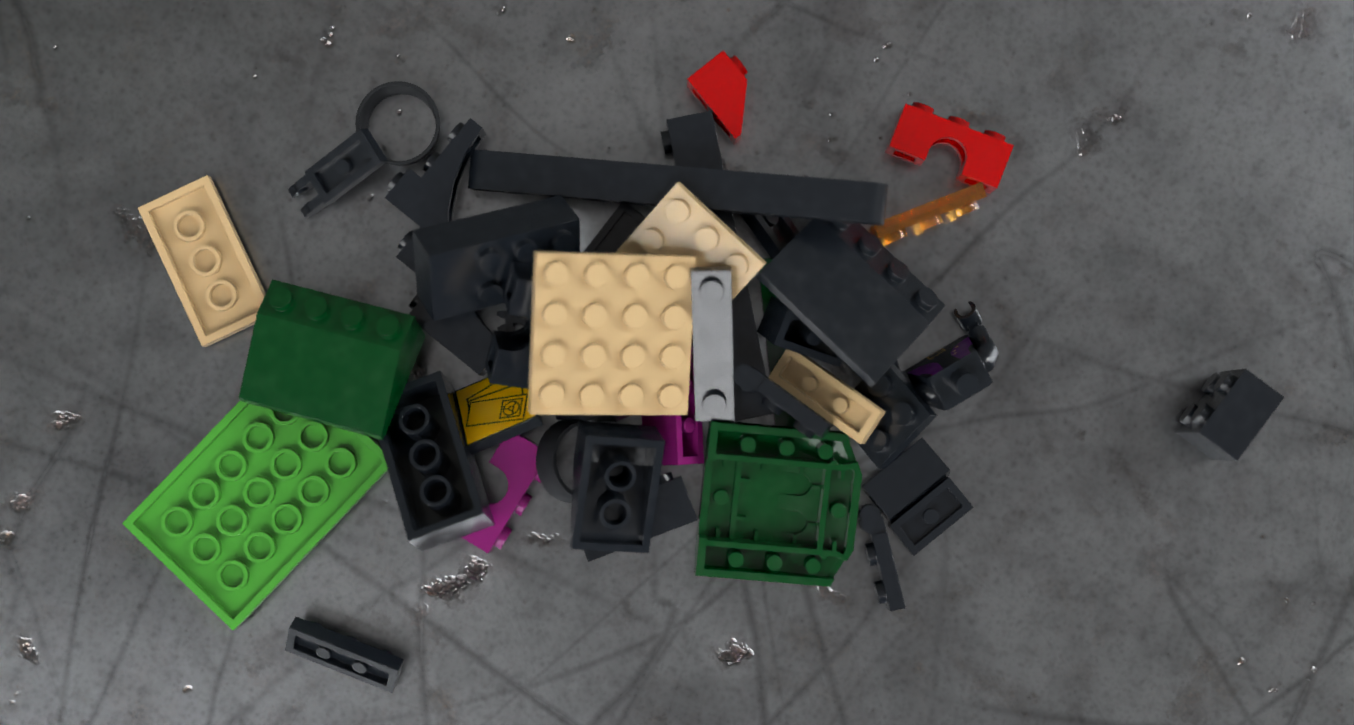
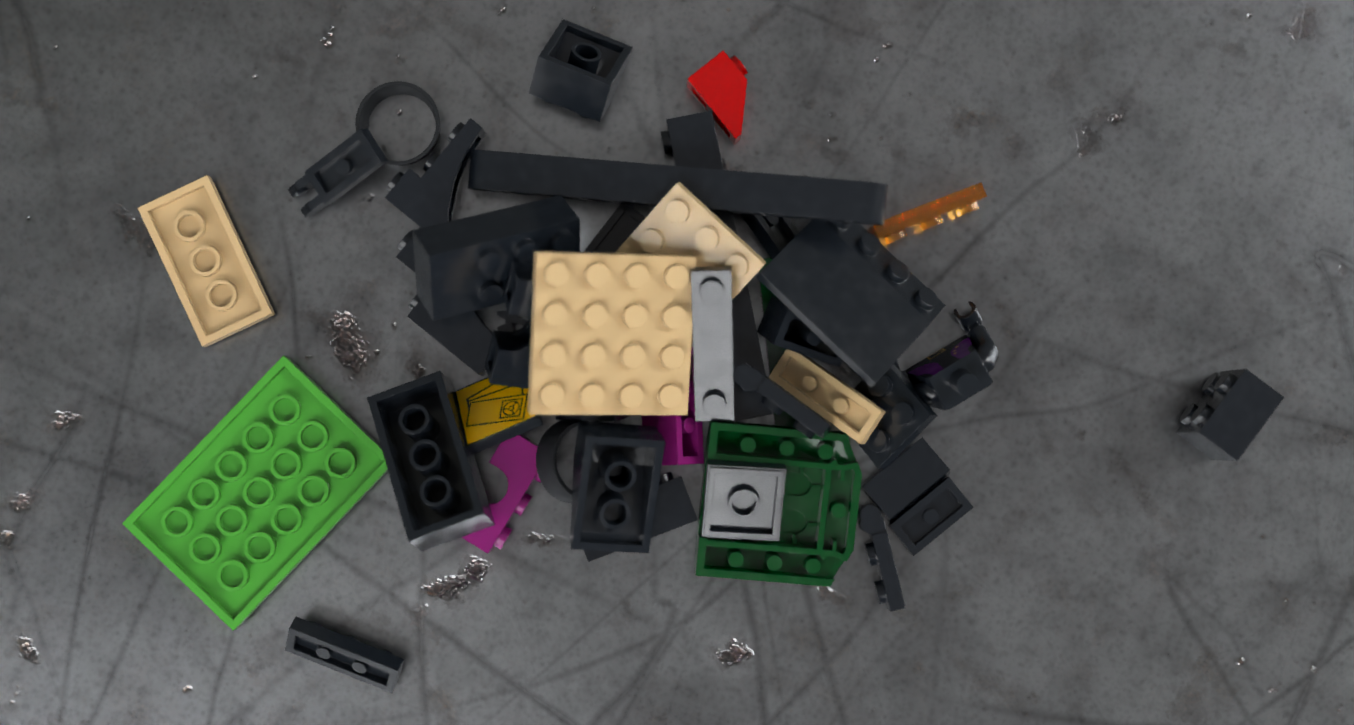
(329, 358): dark green slope -> none
(580, 70): none -> black slope
(743, 500): none -> tile
(981, 154): red arch -> none

